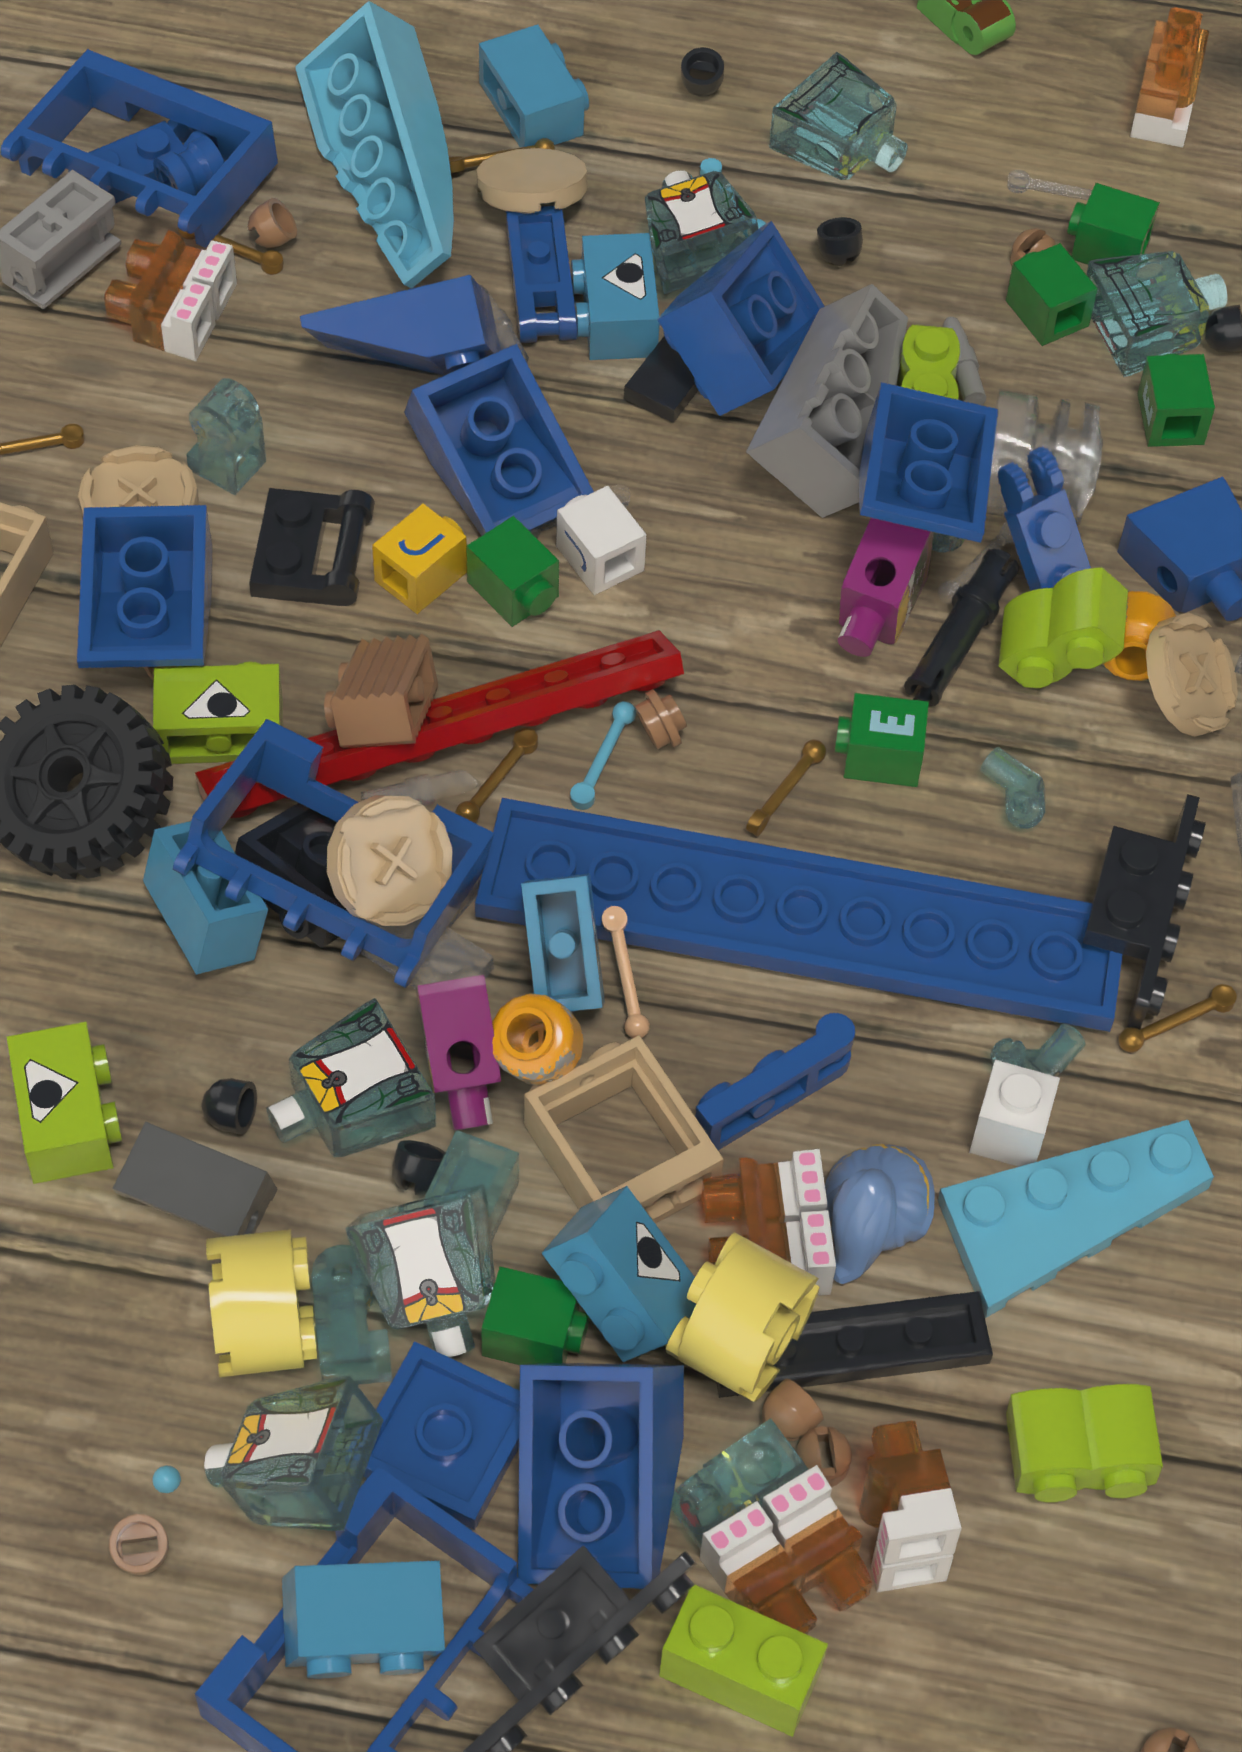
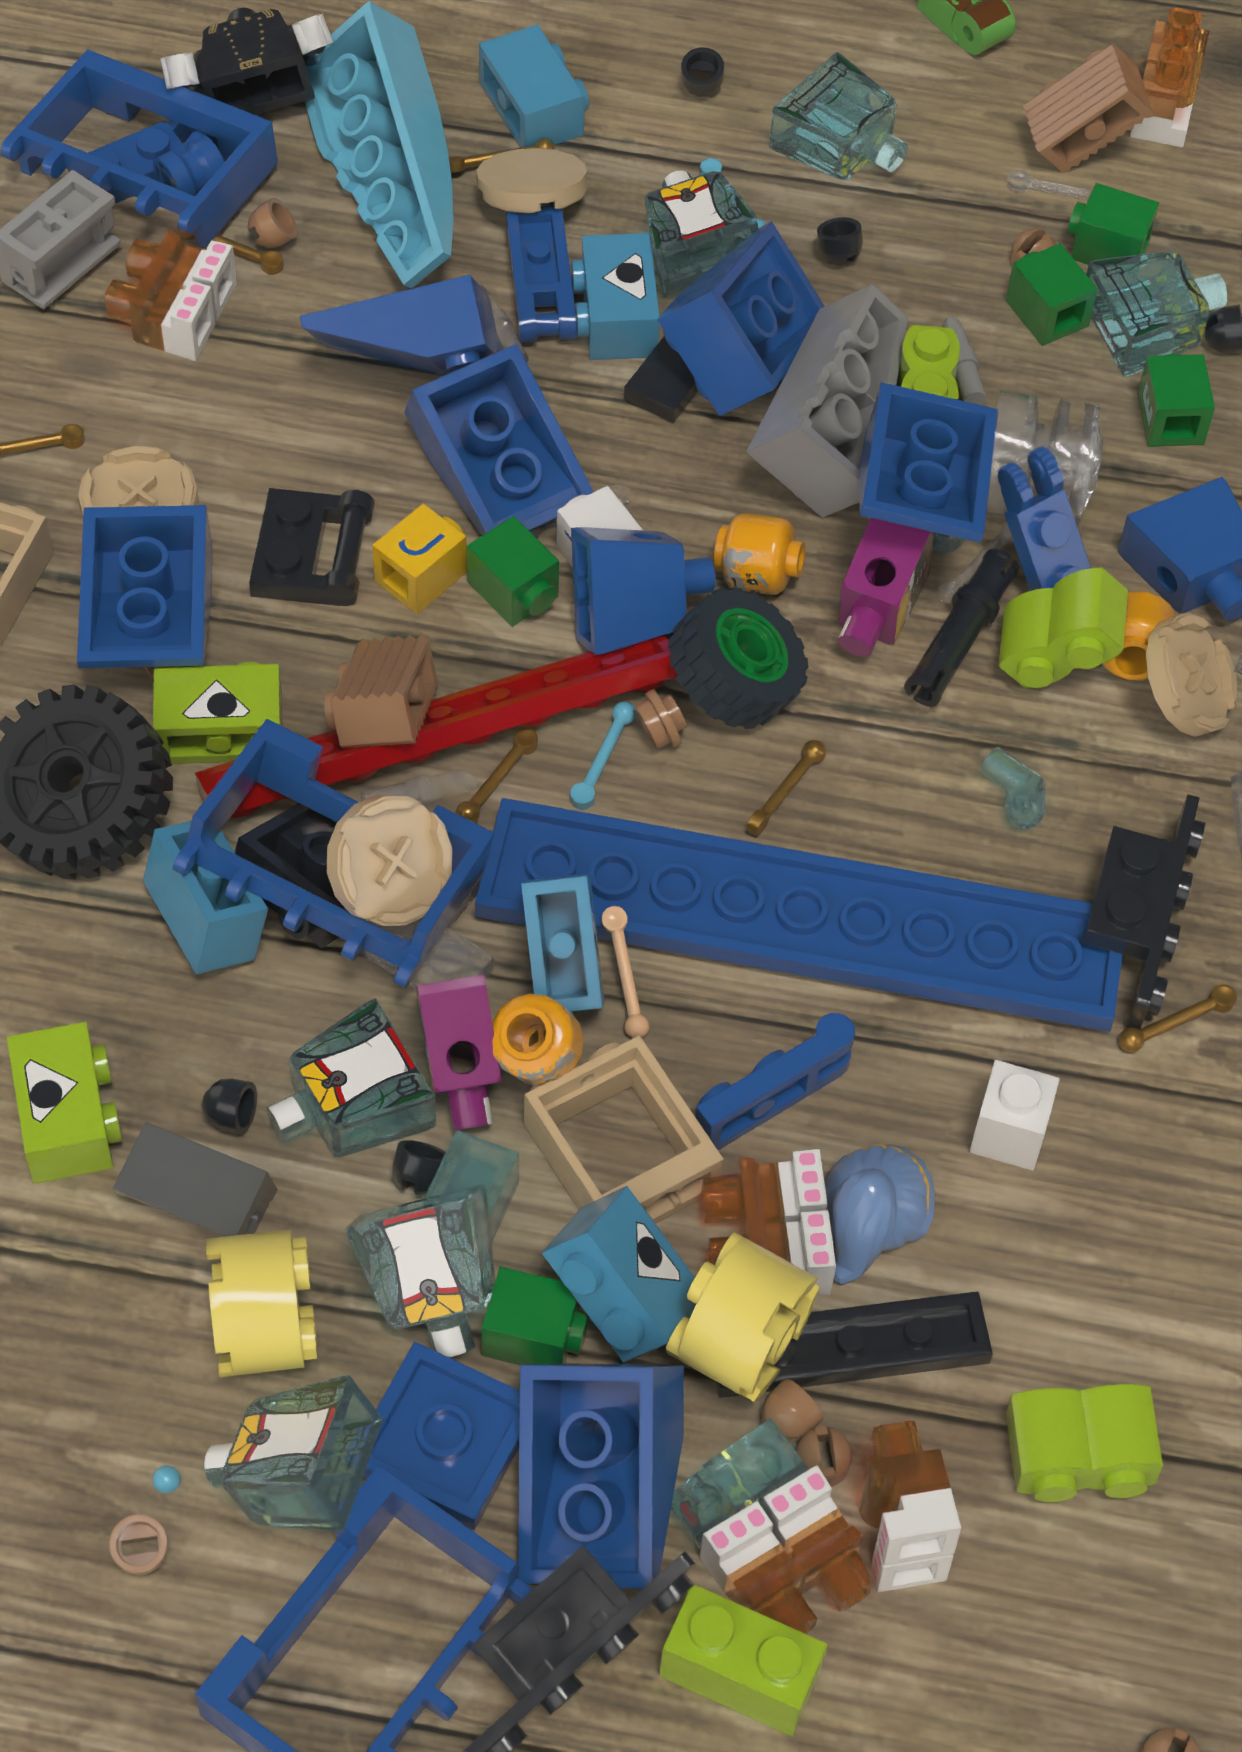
(227, 429): clear light blue leg -> none
(252, 60): none -> black torso
(341, 1307): clear light blue leg -> none
(363, 1616): dark azure brick -> none
(631, 585): none -> blue torso
(738, 658): none -> black wheel
(758, 553): none -> light orange head
(883, 739): green brick -> none
(1050, 1058): clear light blue arm -> none
(1050, 1213): medium azure wing -> none
(1088, 108): none -> medium nougat brick

